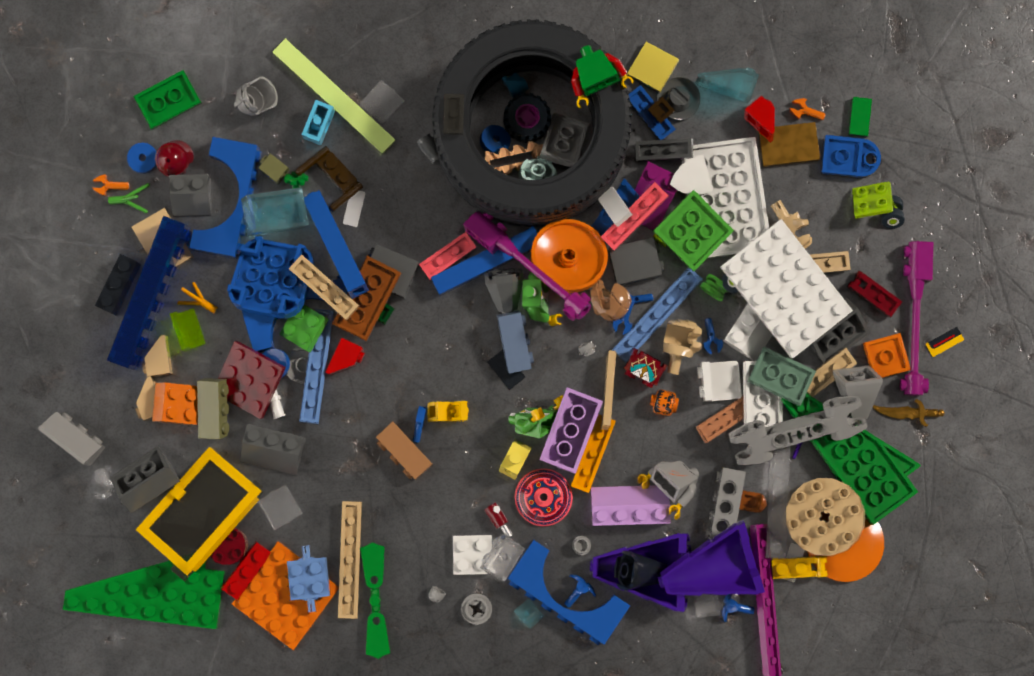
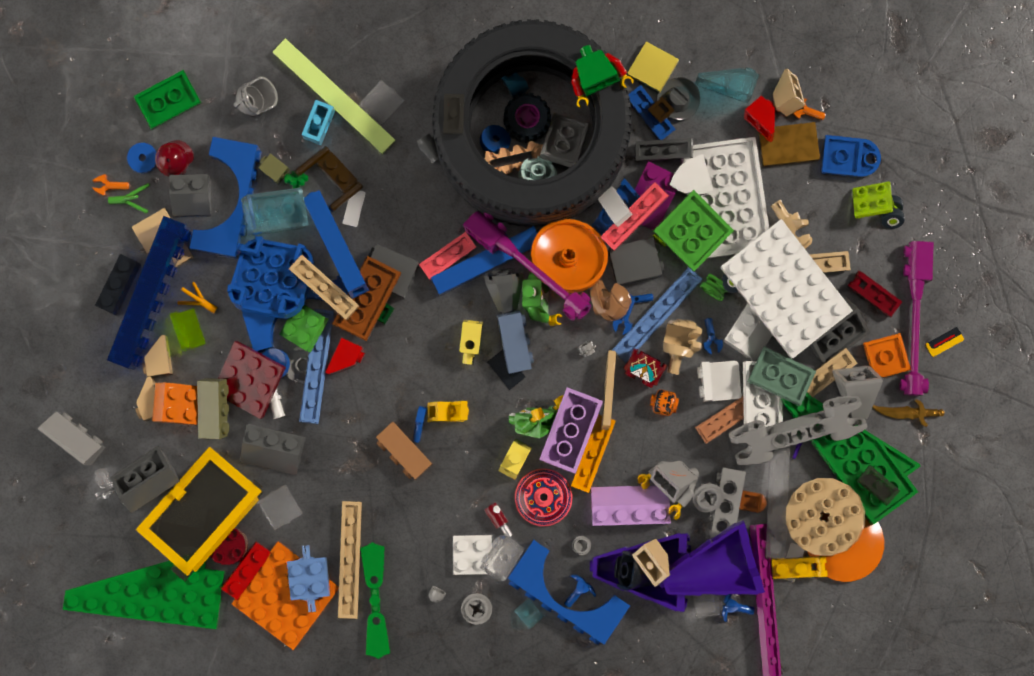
(470, 331): none -> light yellow torso
(653, 561): none -> tan slope
(715, 499): none -> light grey gear
(788, 94): none -> tan slope
(860, 116): green tile -> none
(878, 485): none -> clear smoke plate

